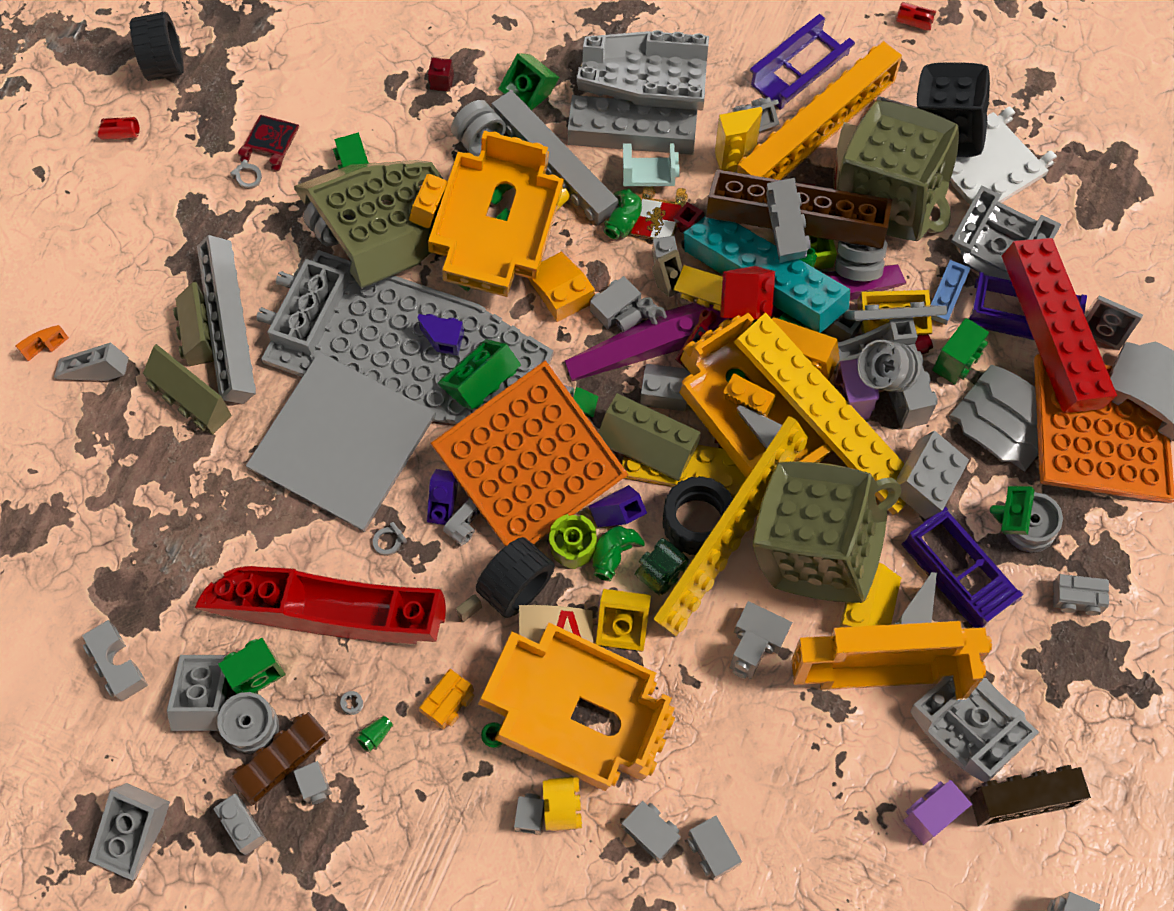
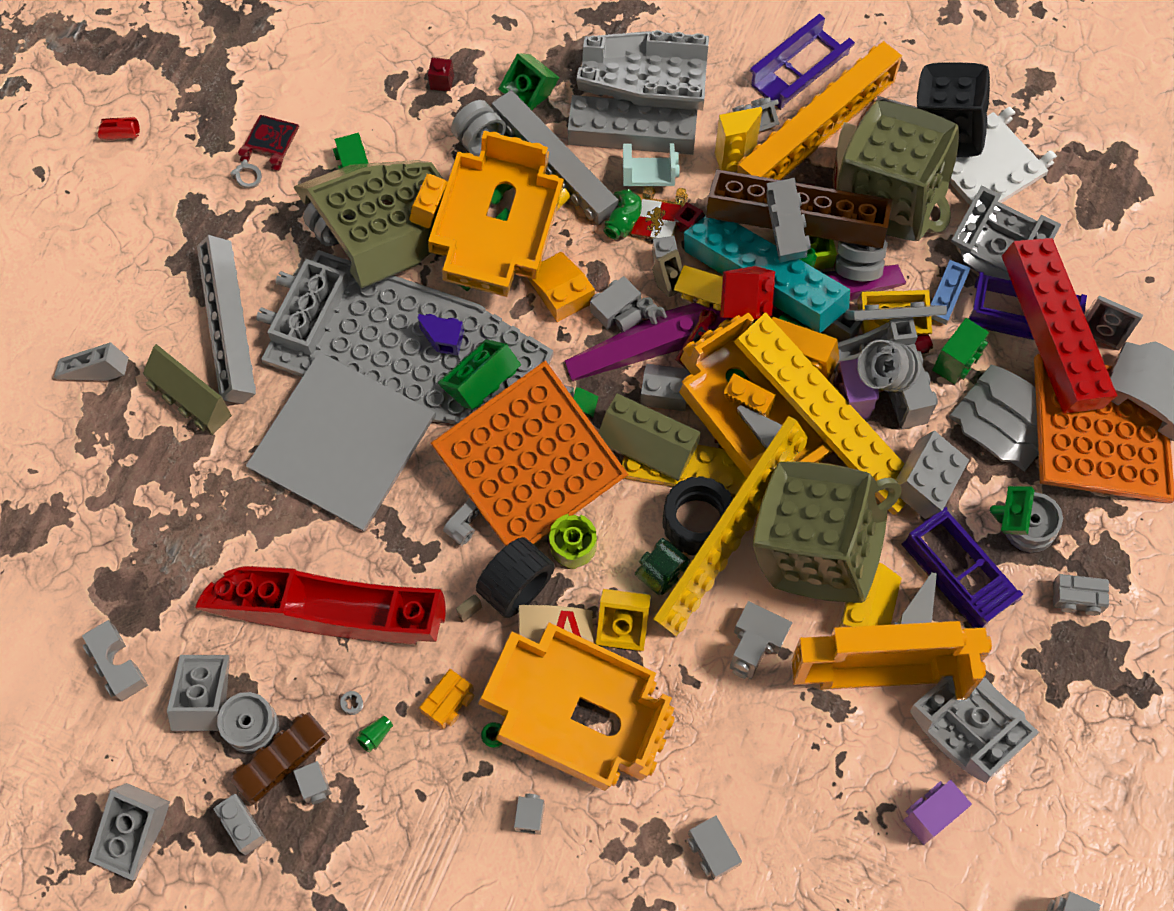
(35, 343): orange slope -> none
(156, 46): black tyre -> none
(193, 326): olive slope -> none
(251, 667): green brick -> none
(393, 529): light grey piece -> none
(441, 496): dark purple slope -> none
(562, 804): yellow brick -> none
(609, 549): green animal -> none
(618, 508): dark purple slope -> none
(651, 830): light grey brick -> none
(915, 16): red arm -> none
(1029, 795): dark brown brick -> none

